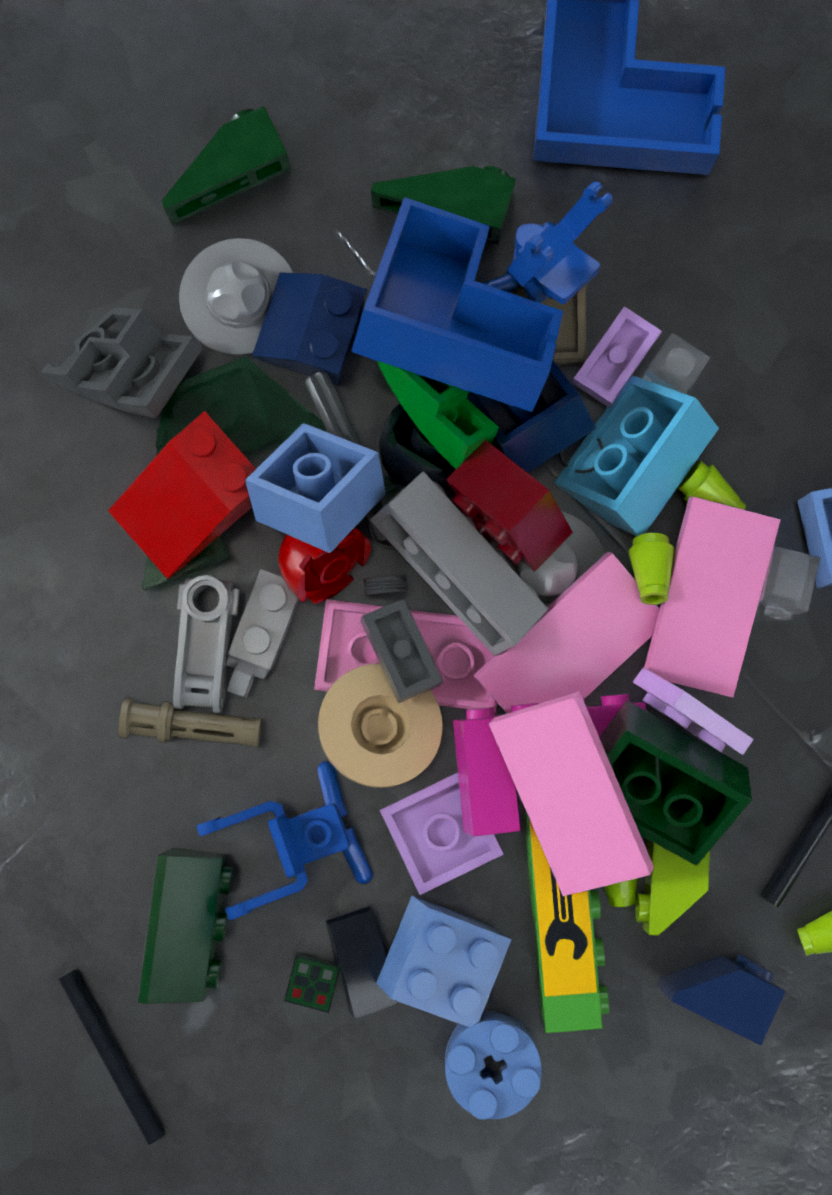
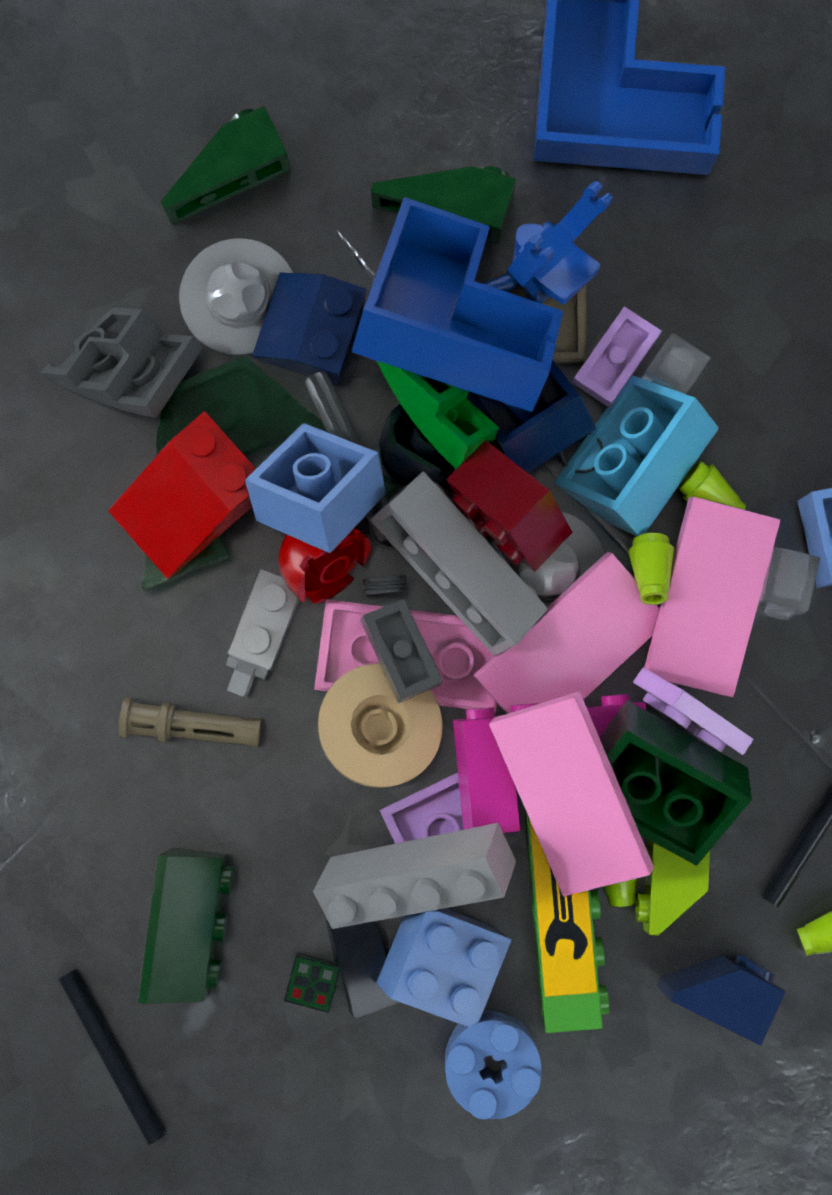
(203, 644): light grey piece -> none
(301, 840): blue piece -> none
(416, 876): none -> light grey brick

